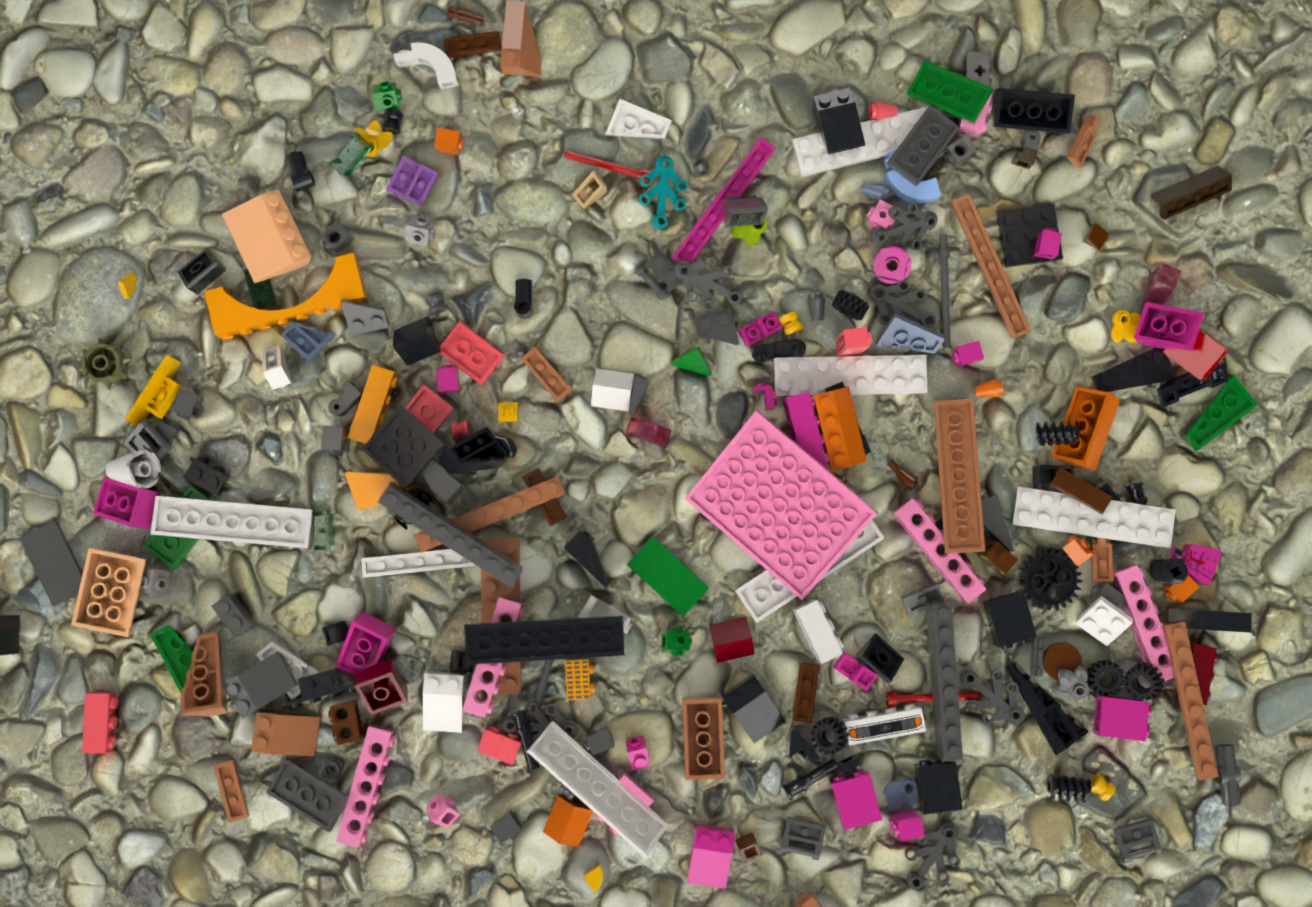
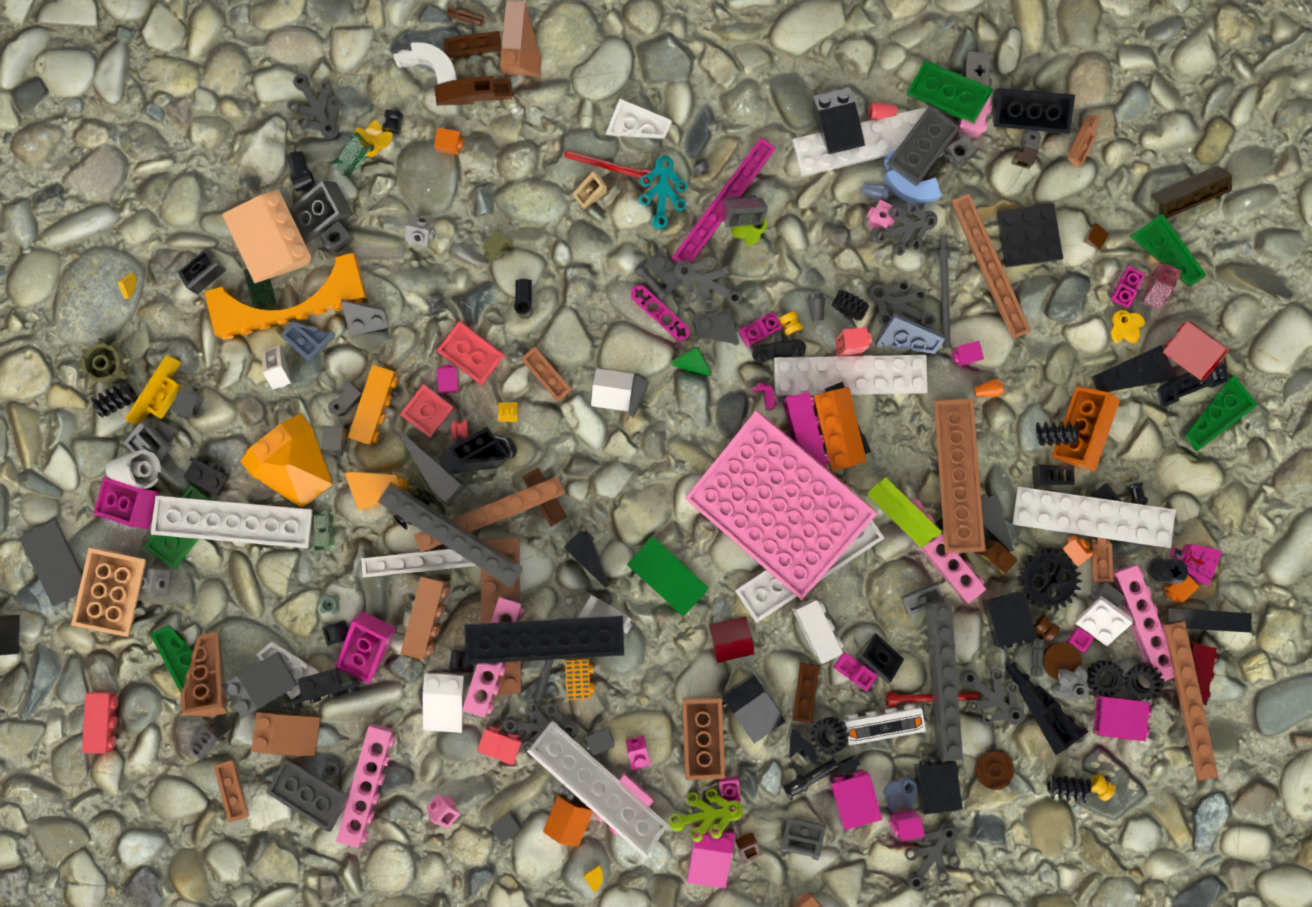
(114, 400): none -> black piece
(208, 736): none -> flat silver bracket
(233, 614): dark grey brick -> none
(290, 462): none -> light orange wedge
(316, 109): none -> dark grey plant
(320, 210): none -> dark grey slope
(325, 599): none -> sand green plate
(352, 721): reddish brown brick -> none
(381, 687): dark red brick -> none
(386, 96): green brick -> none
(403, 446): black plate -> none
(411, 181): medium lavender slope -> none
(416, 341): black slope -> none
(425, 617): none -> nougat brick
(473, 89): none -> reddish brown slope
(496, 246): none -> olive brick
(523, 730): black pin -> none
(648, 432): clear pink slope -> none
(662, 311): none -> dark pink beam
(675, 642): green brick -> none
(708, 815): none -> lime plant
(730, 790): none -> dark pink slope
(888, 253): dark pink tile -> none
(903, 512): none -> lime panel
(907, 479): reddish brown cone -> none
(994, 770): none -> reddish brown tile
(1046, 628): none -> reddish brown wheel
(1047, 243): dark pink brick -> none
(1080, 639): none -> dark pink tile
(1081, 491): reddish brown tile -> none
(1127, 287): none -> dark pink slope
(1136, 834): dark grey plate -> none
(1166, 247): none -> green wing
(1168, 327): dark pink slope -> none
(1228, 774): dark grey piece -> none

